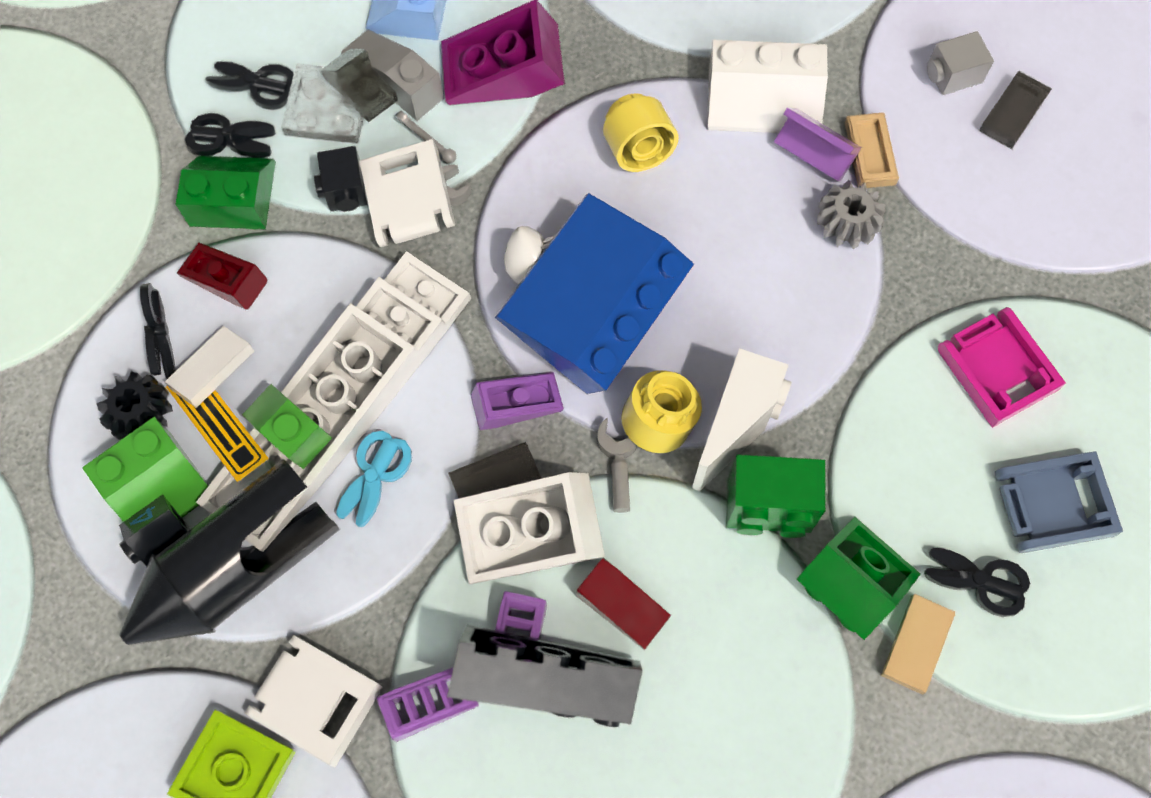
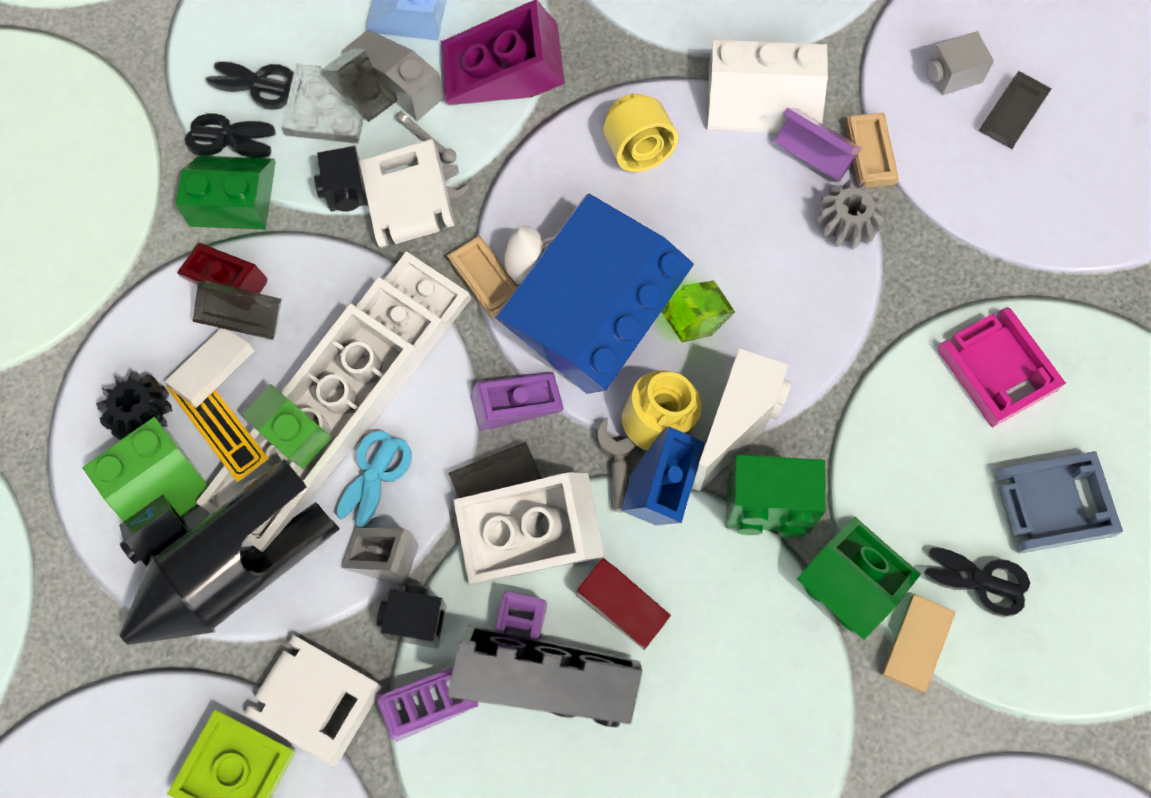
(156, 332): black piece -> none
(236, 310): none -> clear smoke tile
(381, 553): none -> light grey slope
(412, 616): none -> black brick
(483, 275): none -> tan tile
(664, 478): none -> blue slope
(697, 311): none -> clear neon green brick

